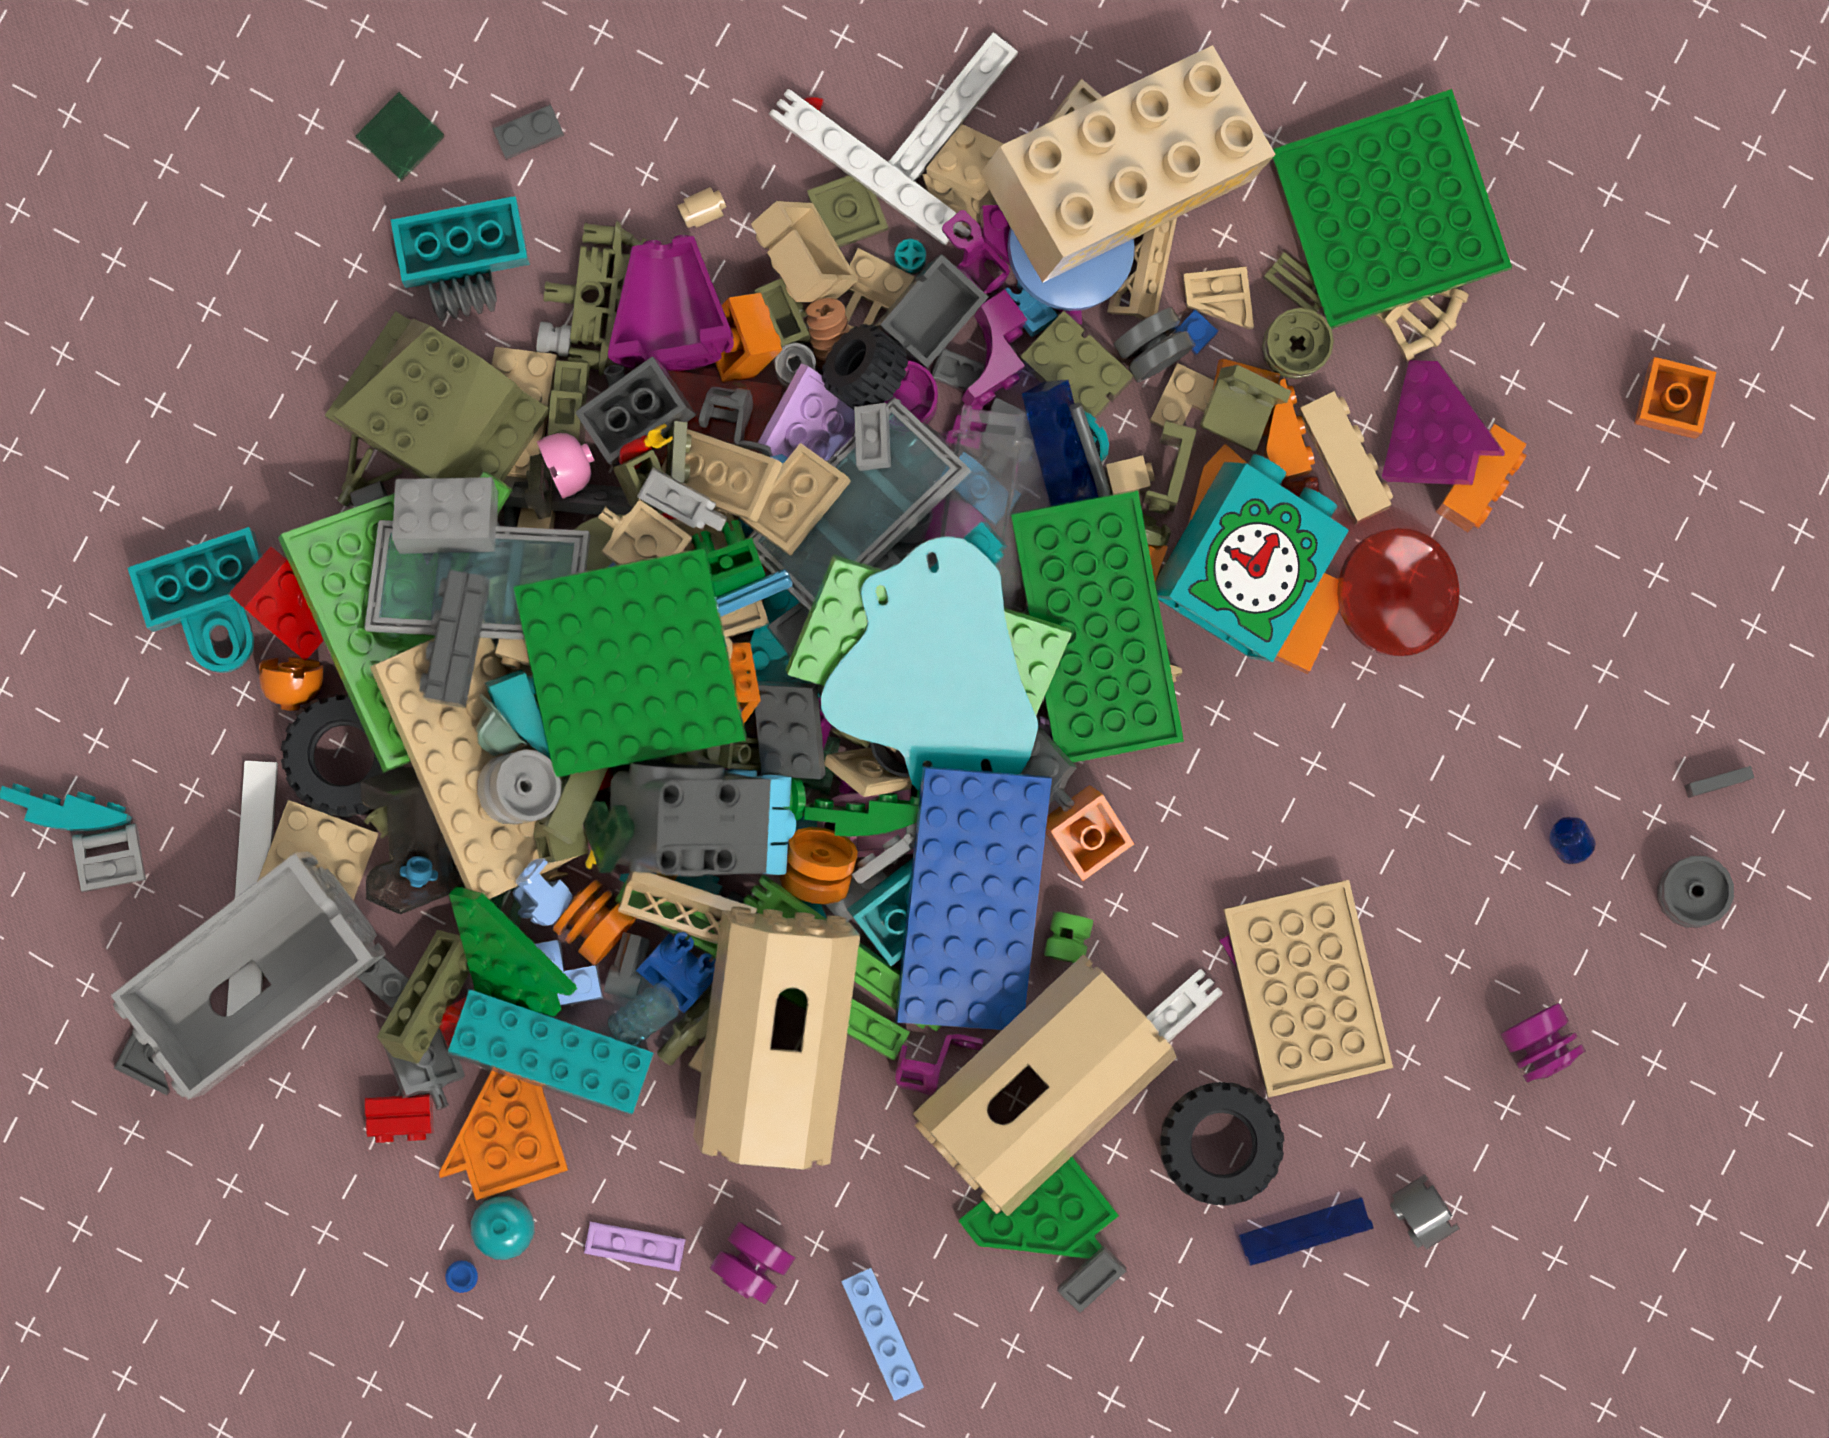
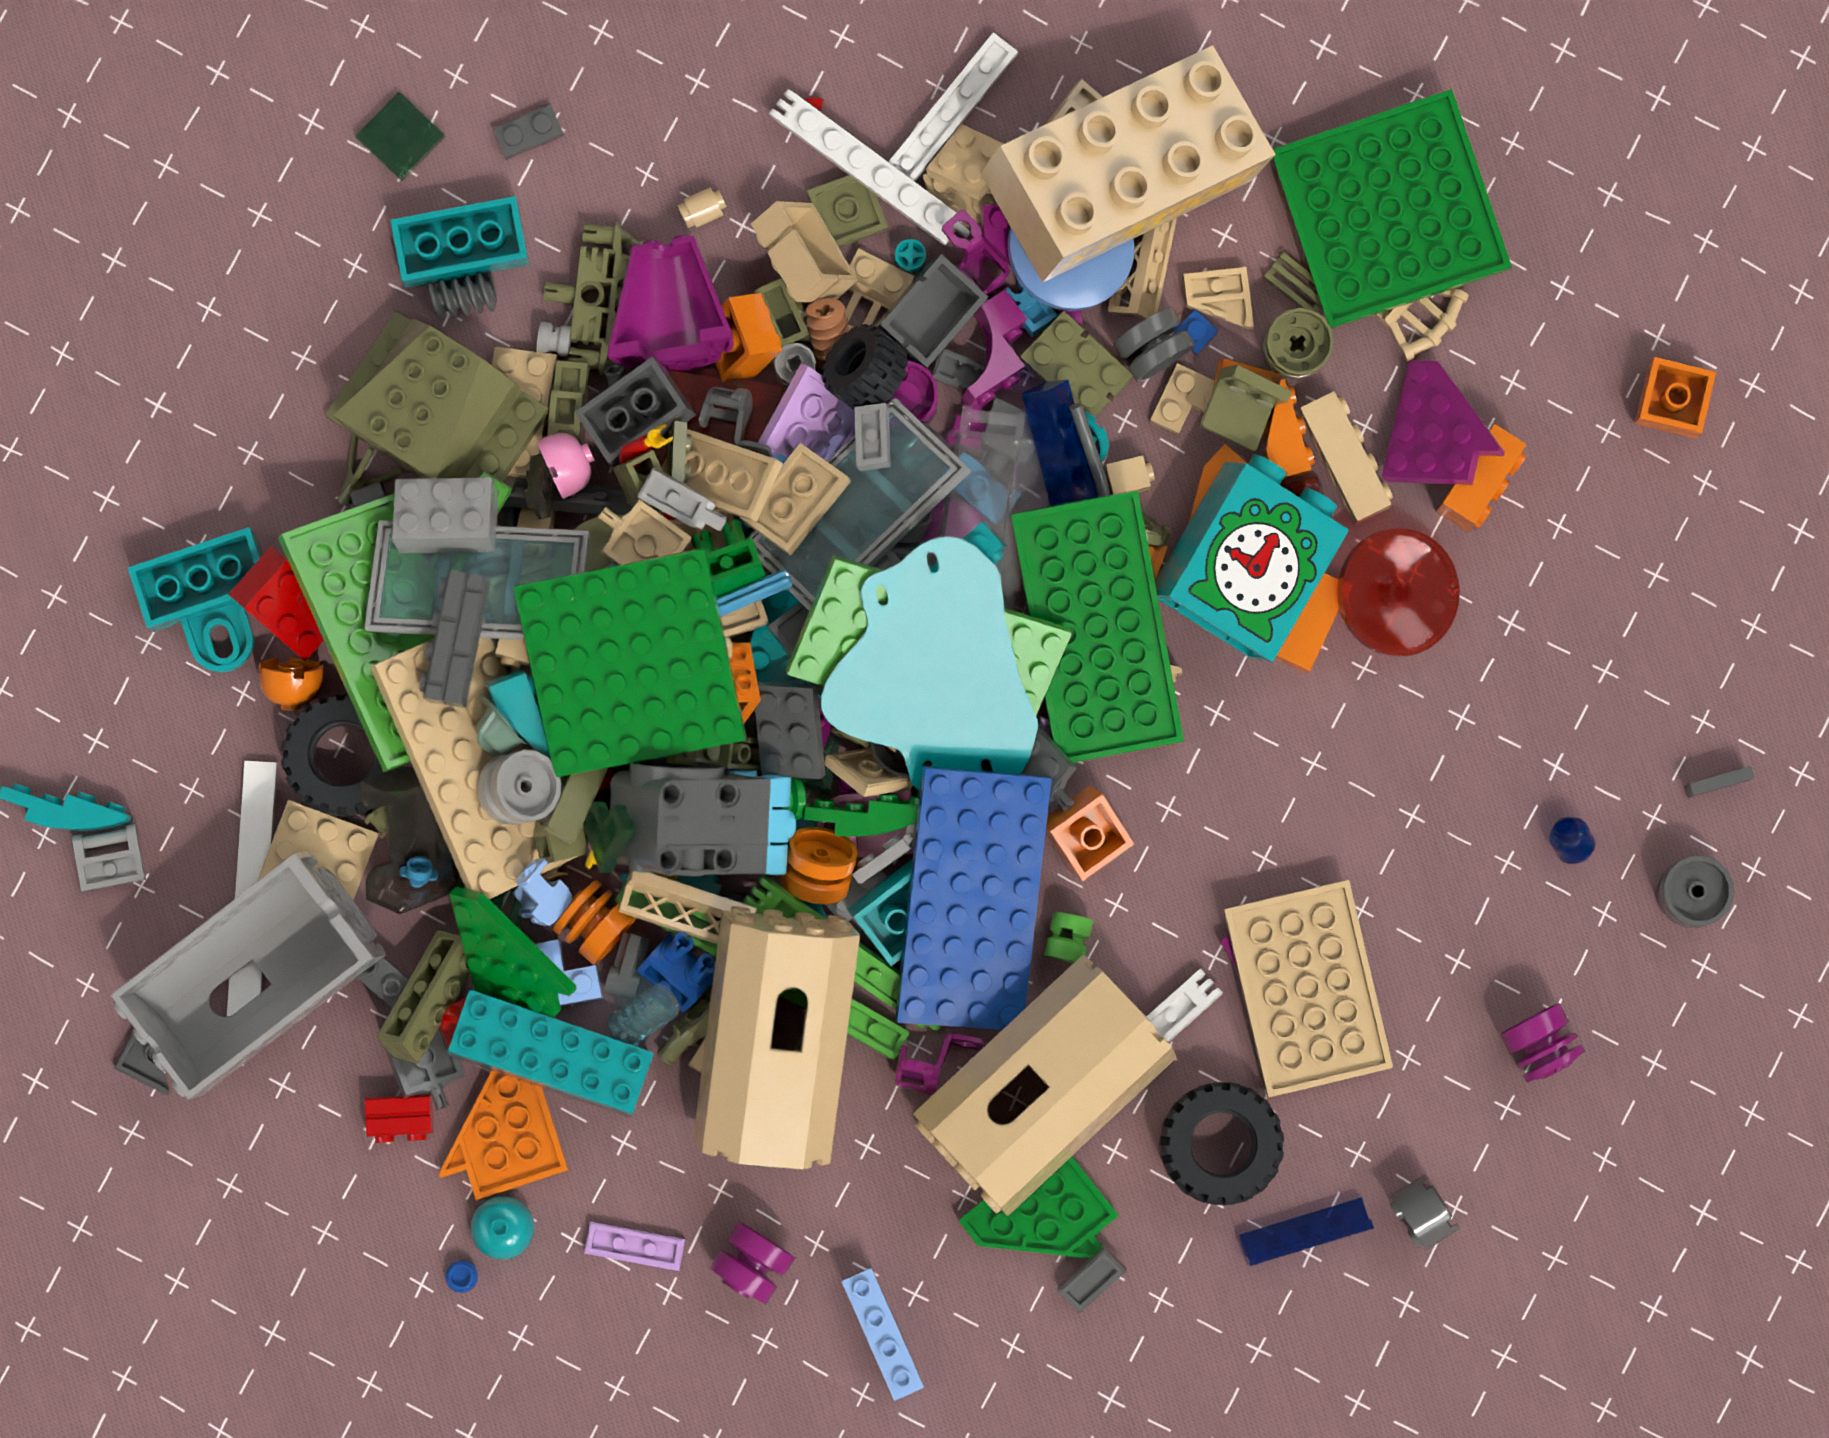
(1182, 438): olive panel -> none

